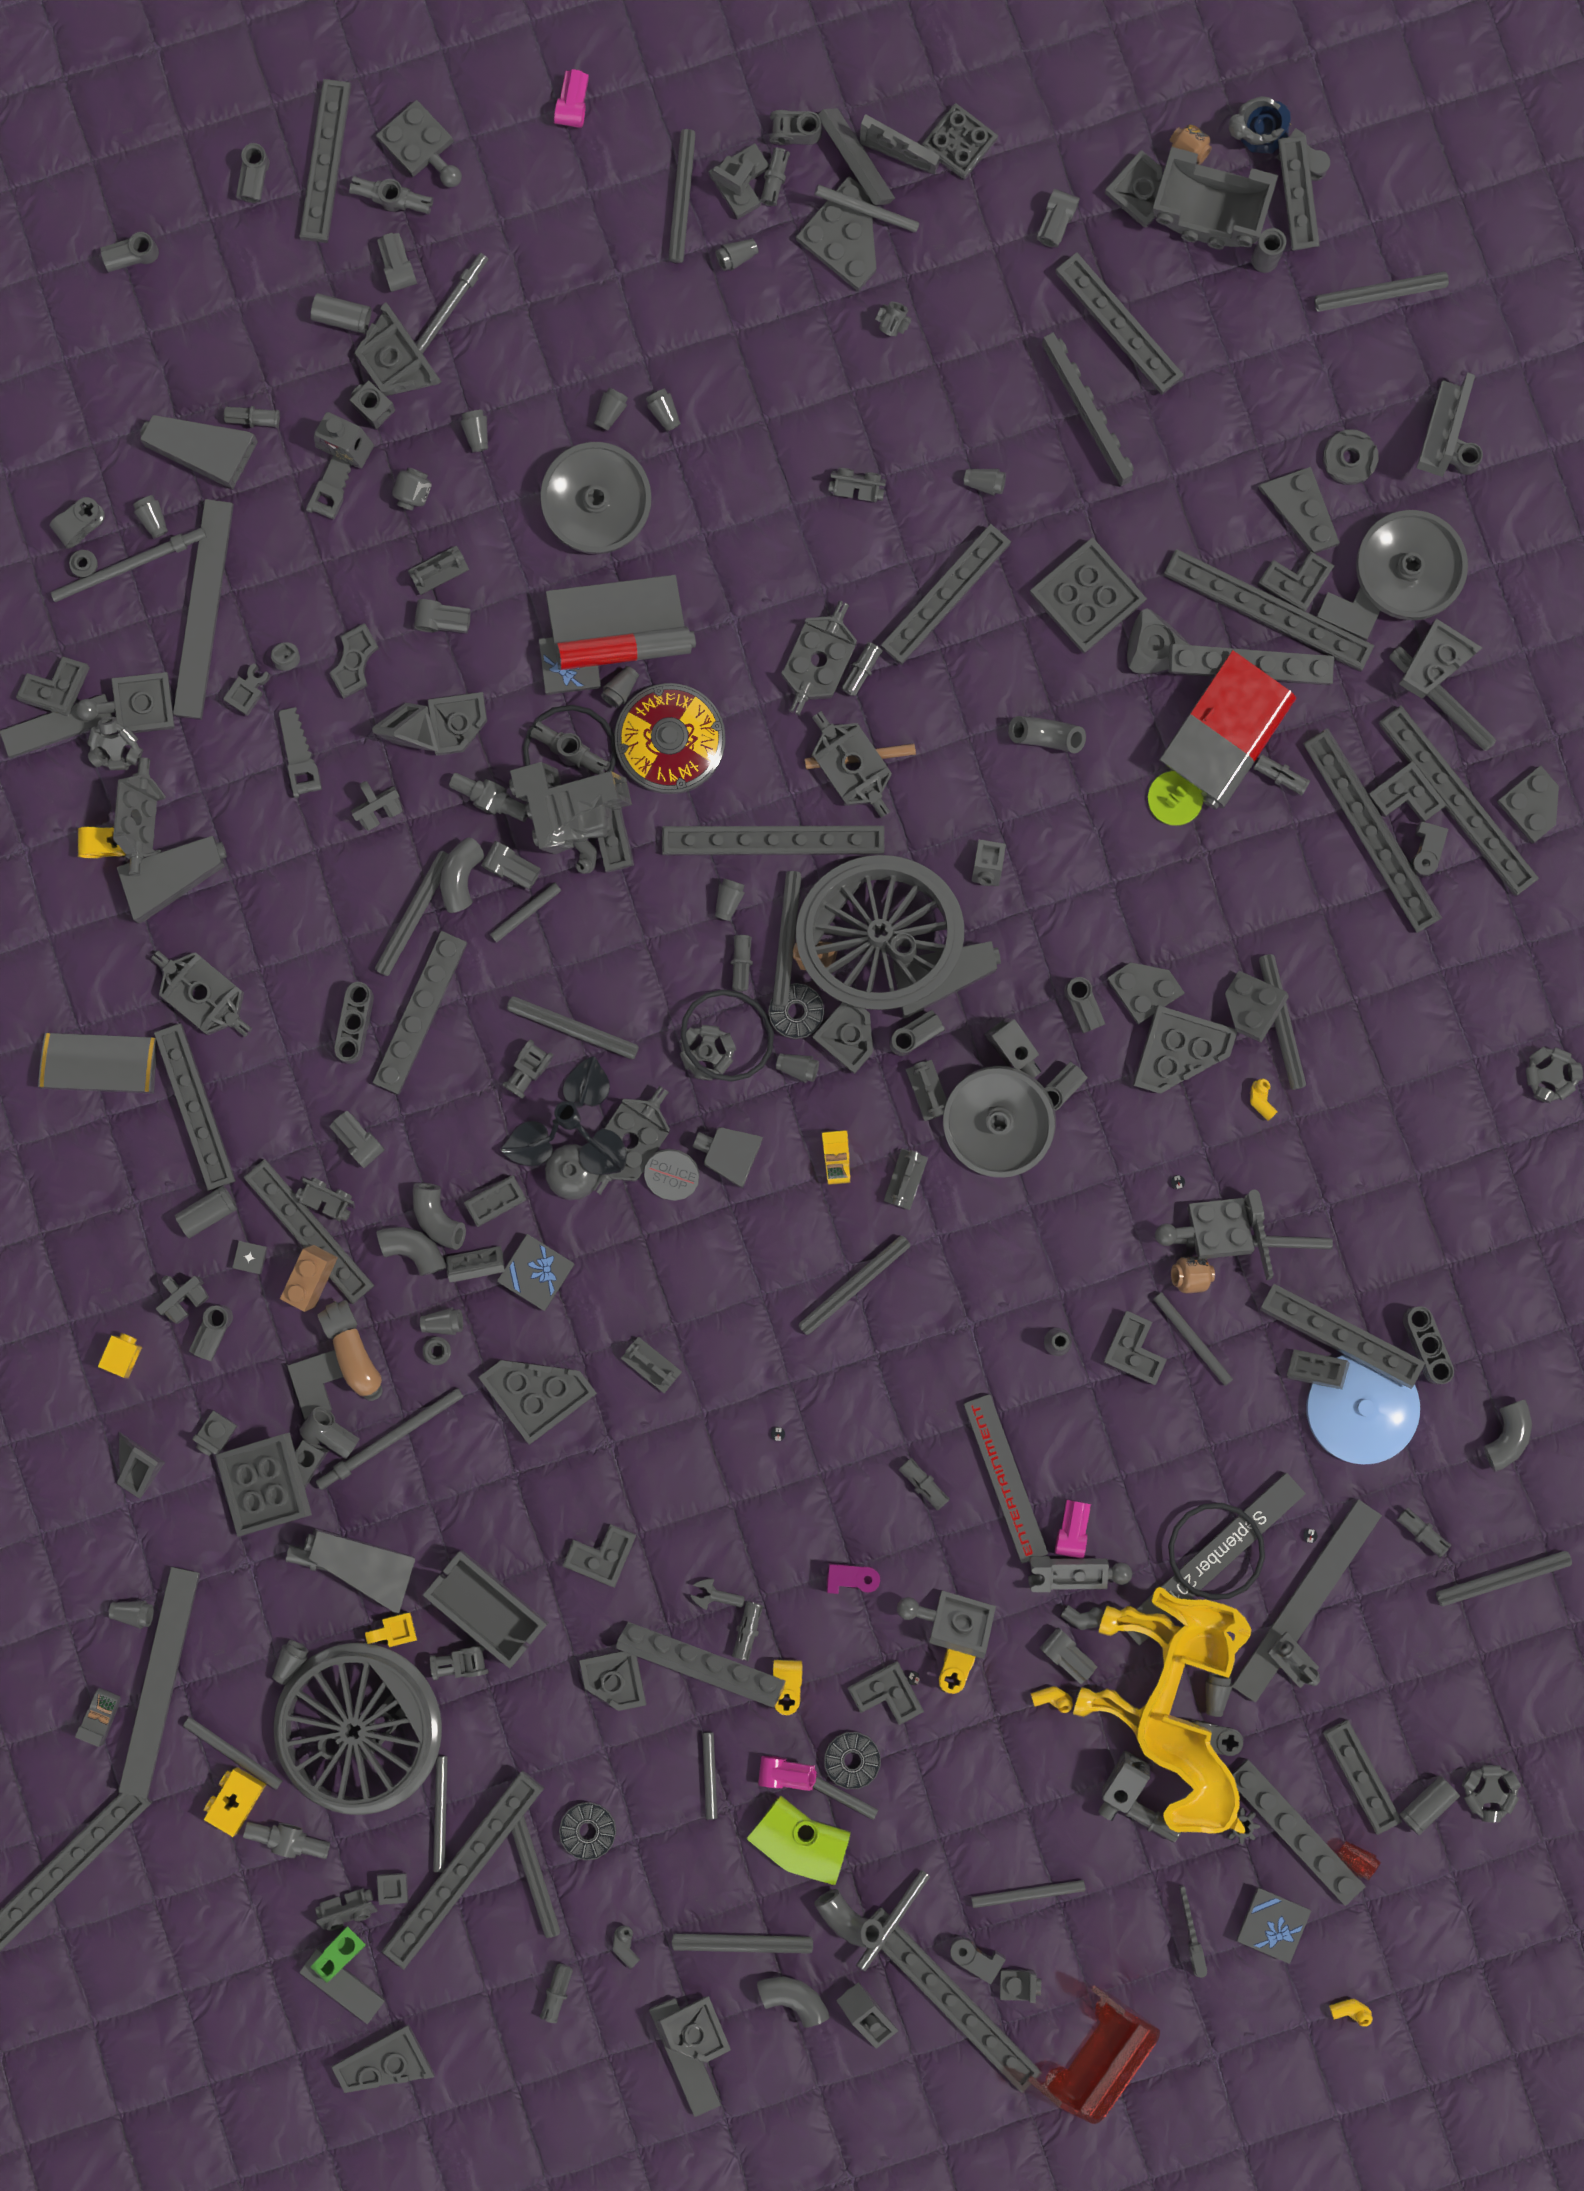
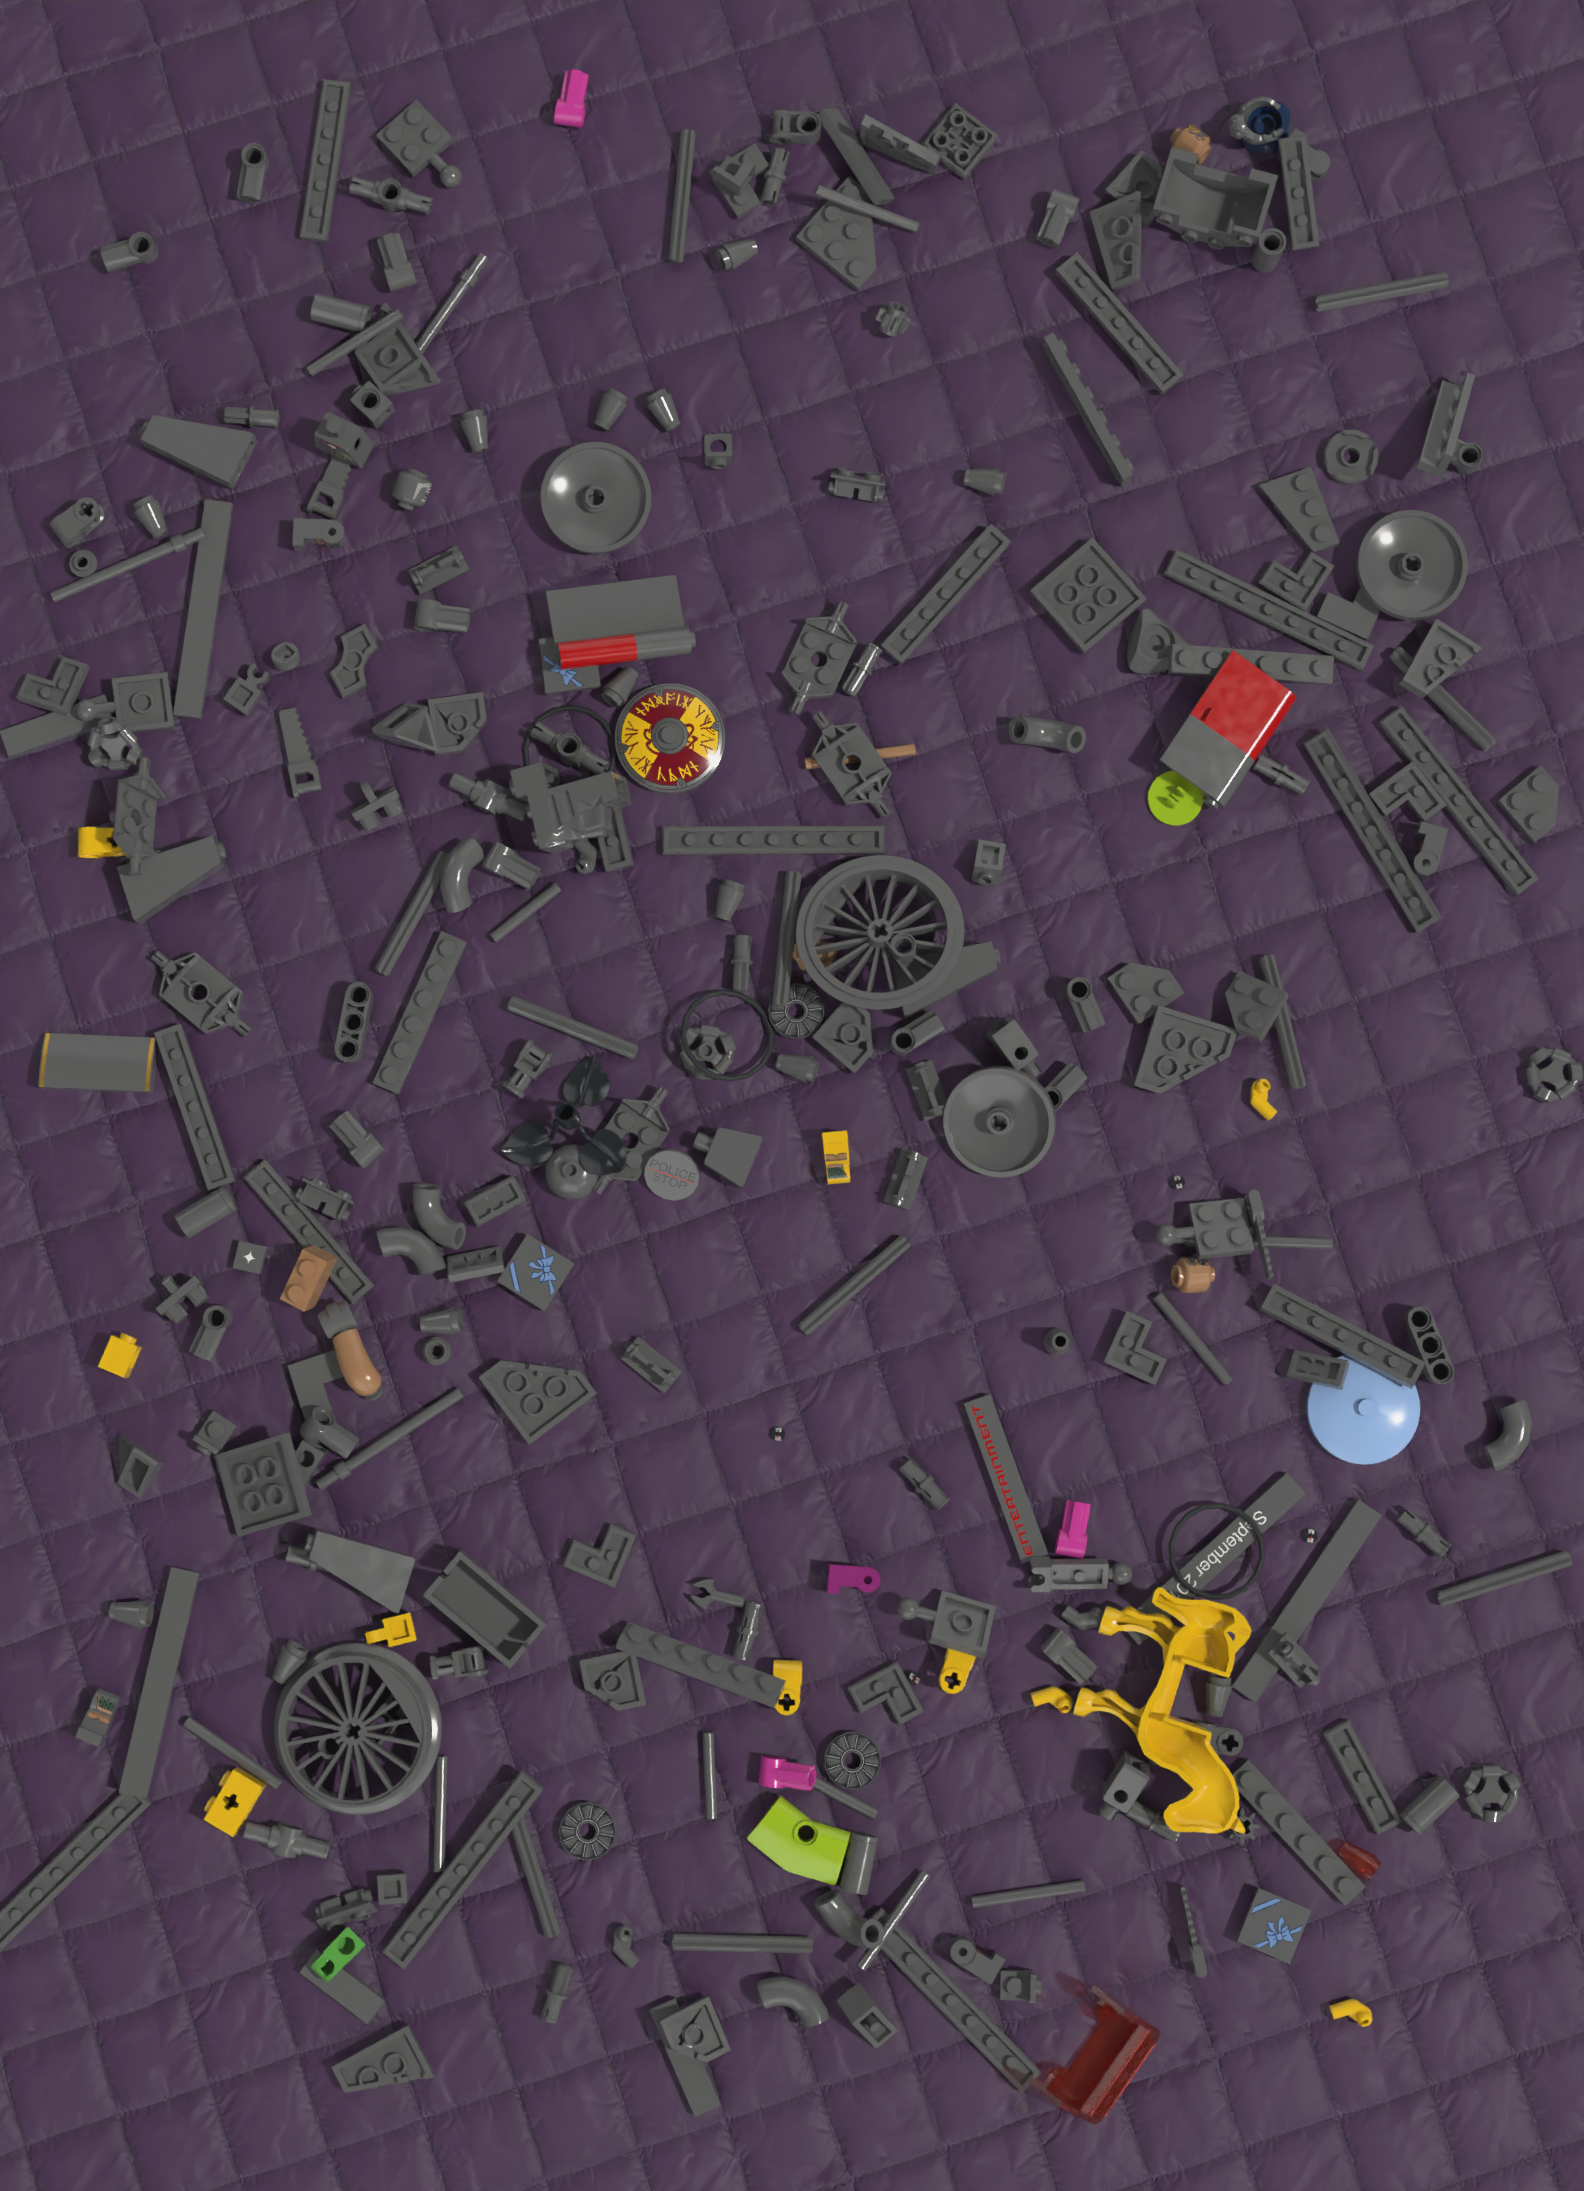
(317, 532): none -> dark grey leg
(355, 342): none -> dark grey bar
(718, 459): none -> dark grey bracket
(858, 1863): none -> dark grey pin
(1119, 238): none -> dark grey wing

